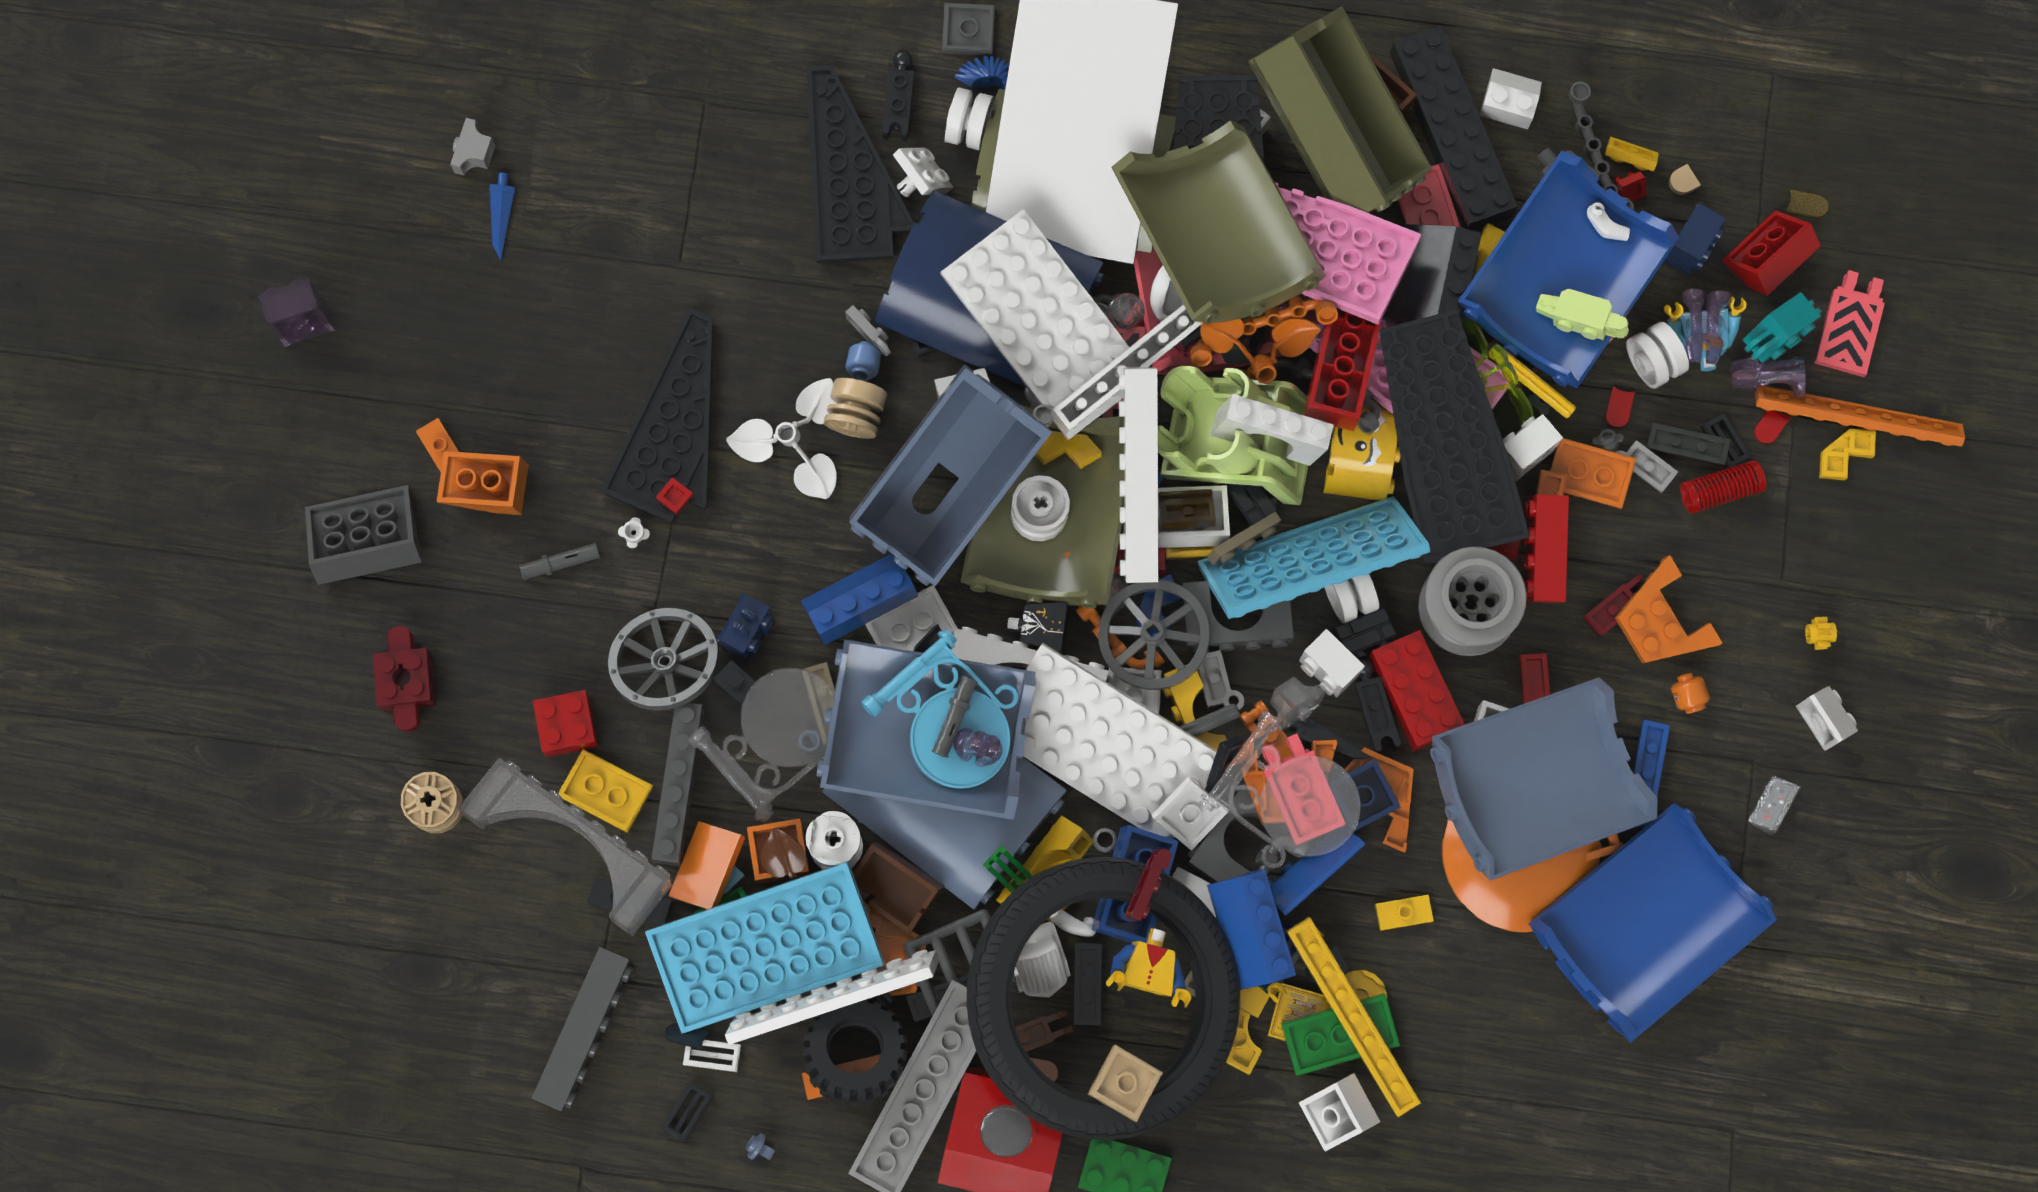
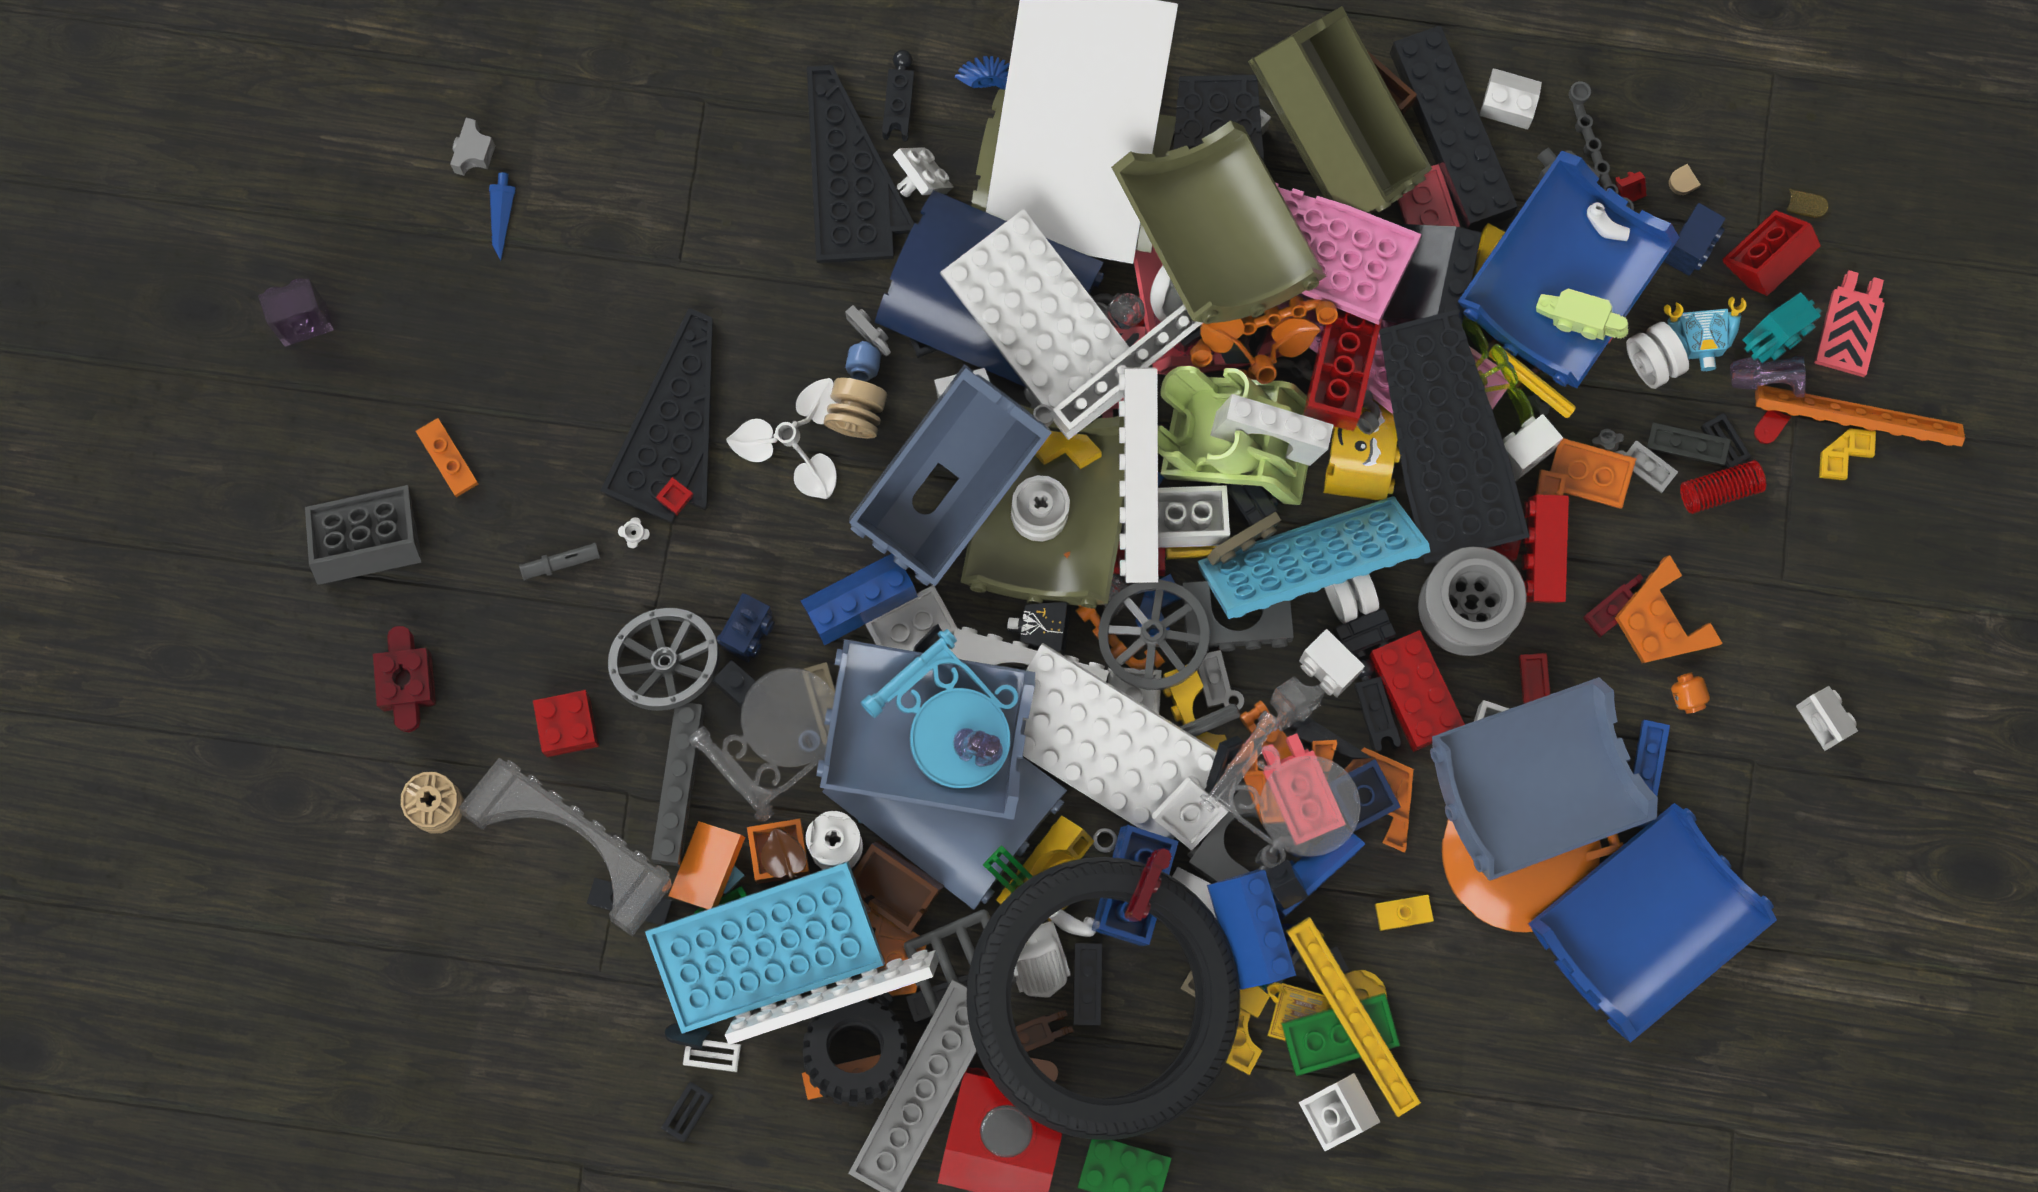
(483, 482): orange slope -> none
(582, 1029): dark grey brick -> none
(605, 791): yellow tile -> none
(757, 1146): sand blue plate -> none
(954, 717): dark grey pin -> none
(964, 118): white wheel -> none
(968, 29): dark grey tile -> none
(1125, 1083): tan tile -> none
(1150, 969): torso -> none
(1187, 509): dark brown plate -> none
(1286, 884): none -> black brick
(1619, 407): red piece -> none
(1638, 156): yellow plate -> none
(1715, 302): clear purple piece -> none
(1773, 804): slope -> none
(1820, 633): yellow gear -> none

